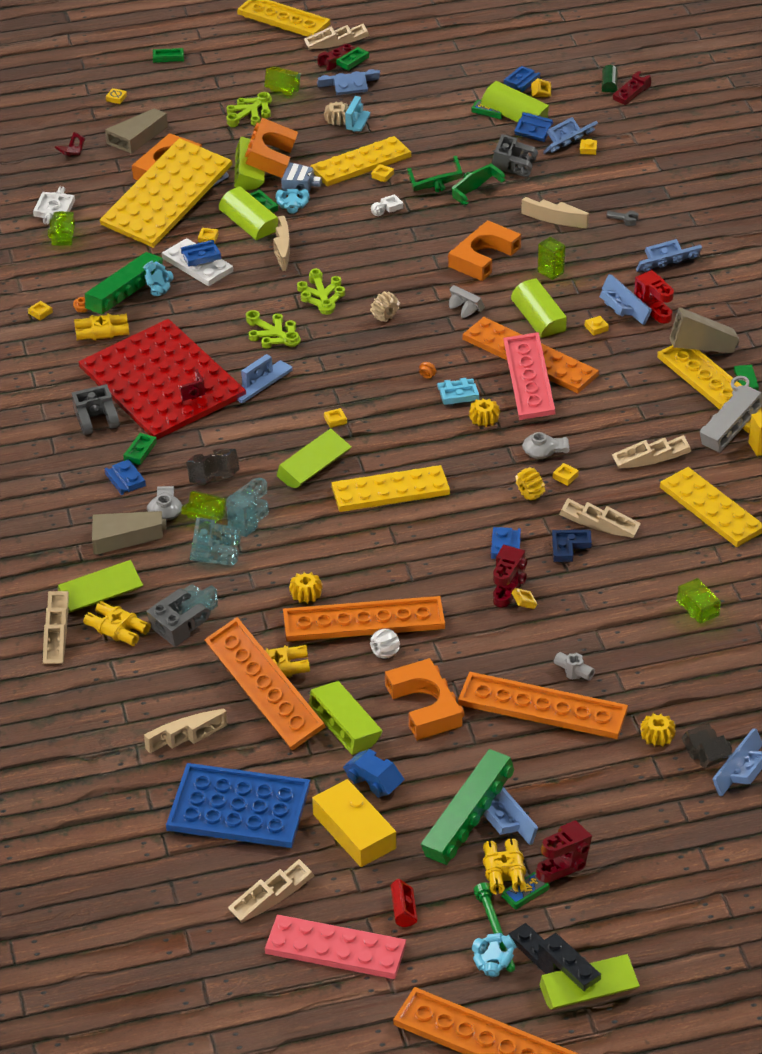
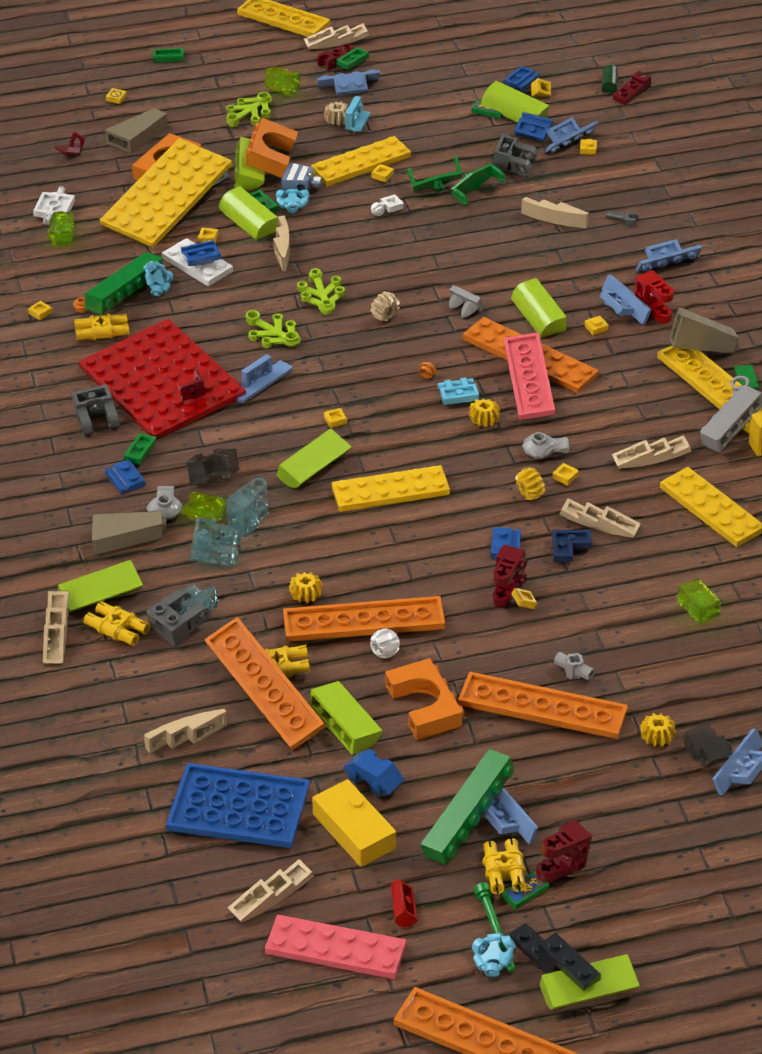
(489, 235): orange arch -> none
(551, 258): clear neon green brick -> none

